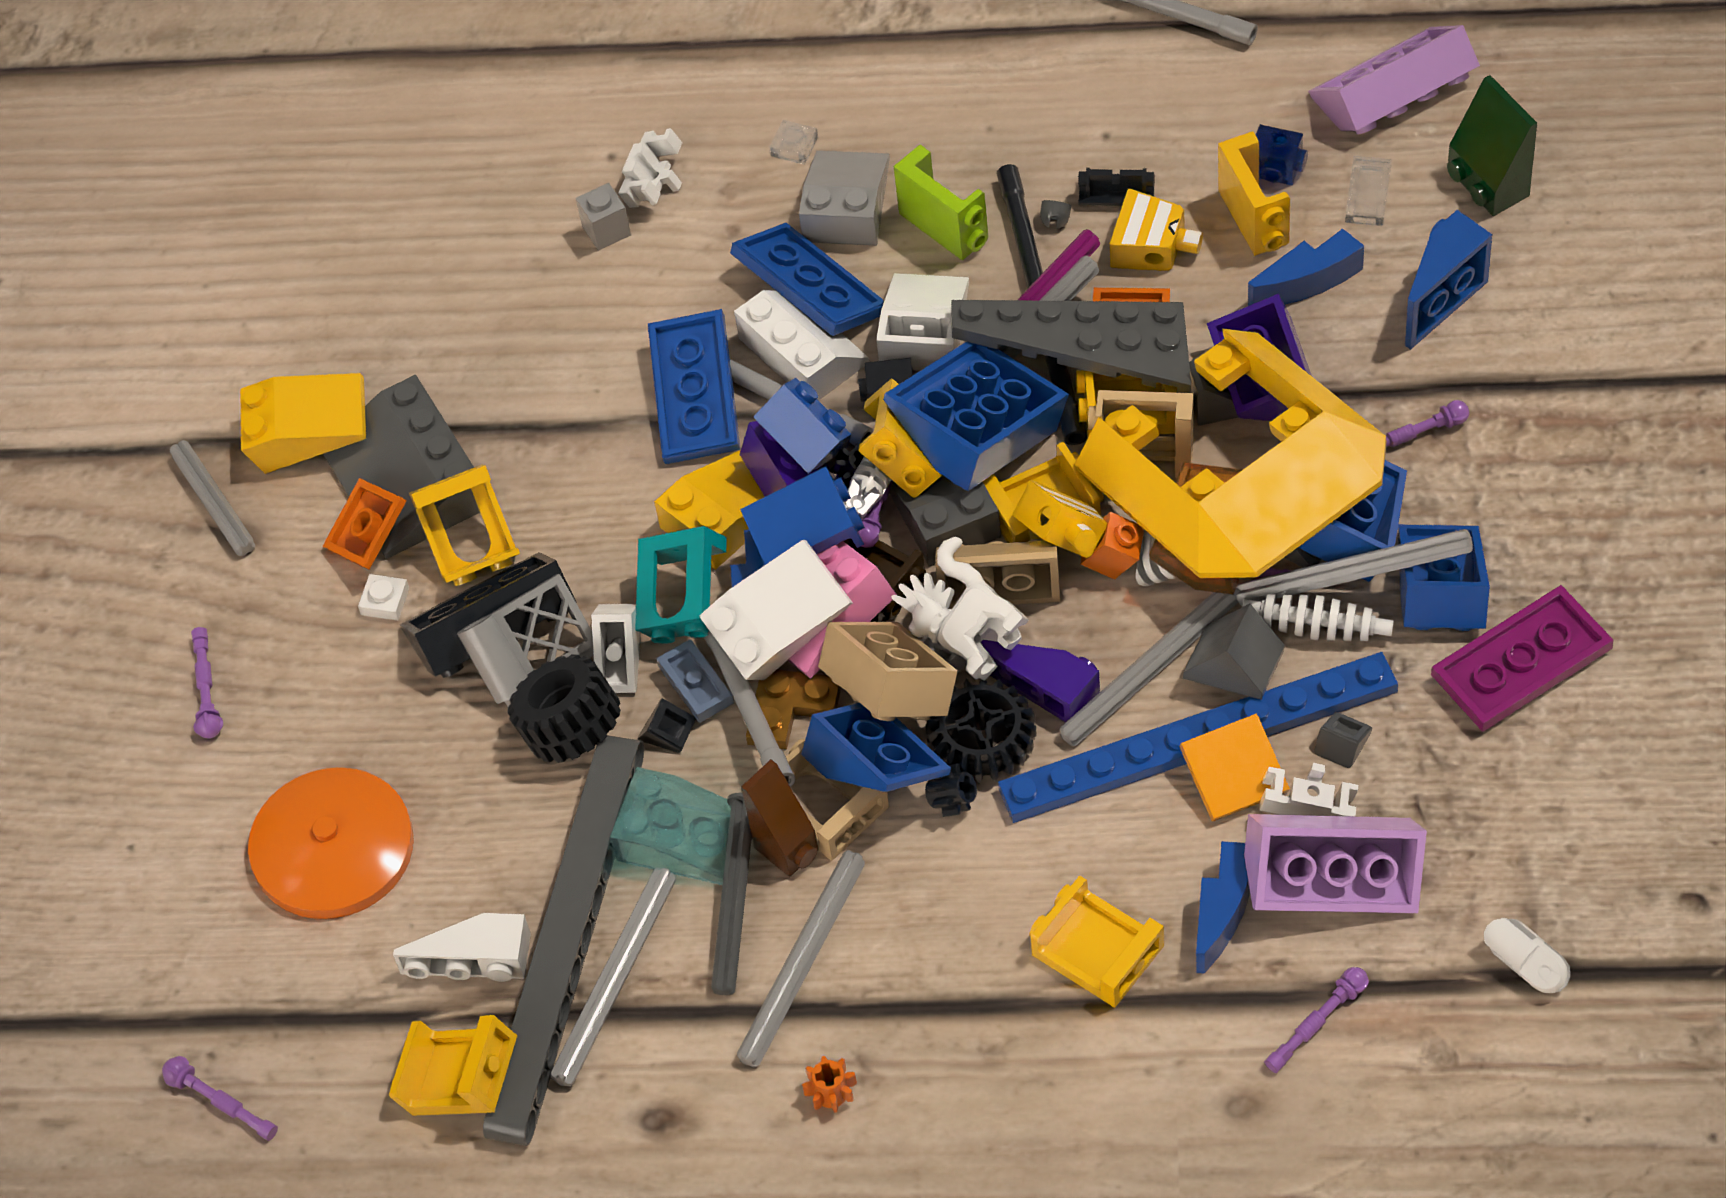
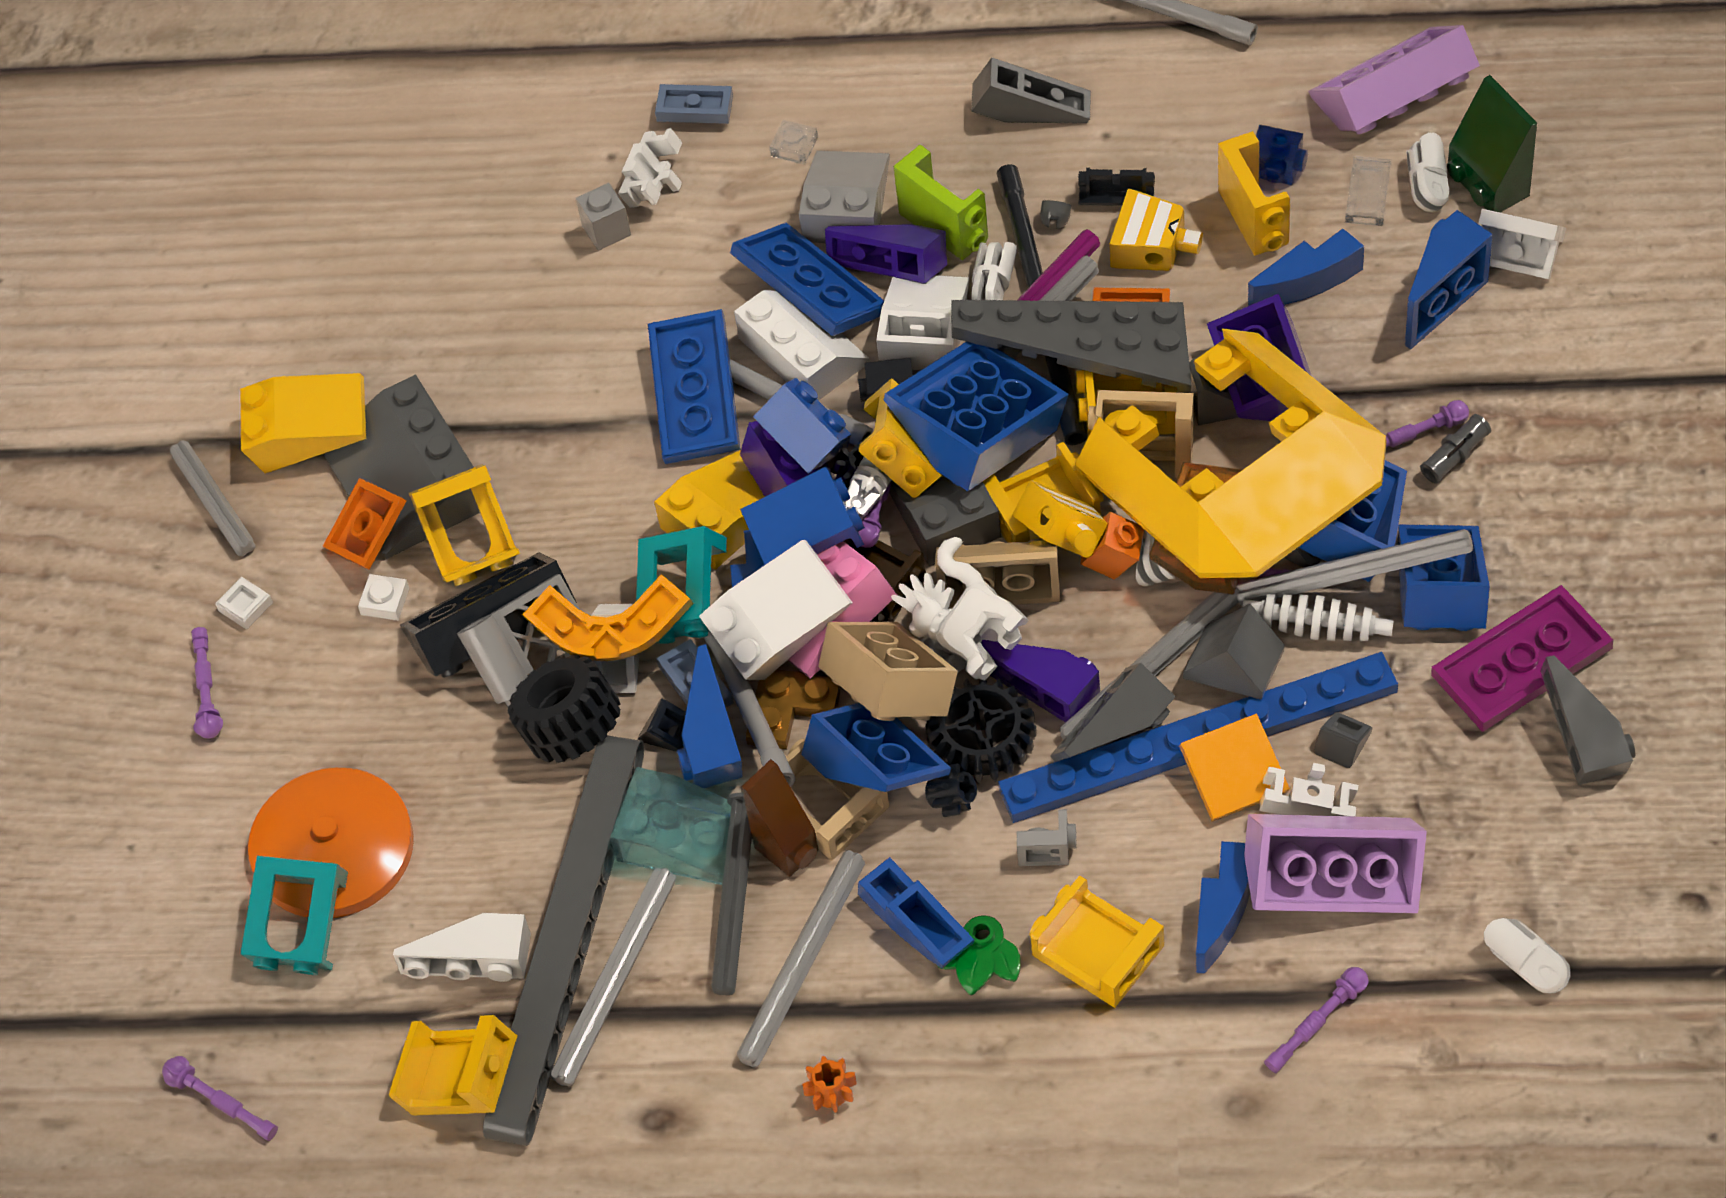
(244, 603): none -> white tile
(313, 950): none -> teal panel
(613, 636): none -> light orange plate
(694, 103): none -> sand blue plate
(707, 736): none -> blue slope
(889, 250): none -> dark purple slope
(913, 913): none -> blue slope
(985, 956): none -> green plate
(993, 270): none -> white arm
(1025, 96): none -> dark grey slope
(1046, 846): none -> light grey bracket
(1127, 706): none -> dark grey slope
(1428, 172): none -> white arm
(1472, 432): none -> dark grey pin
(1522, 243): none -> white bracket
(1588, 728): none -> dark grey slope

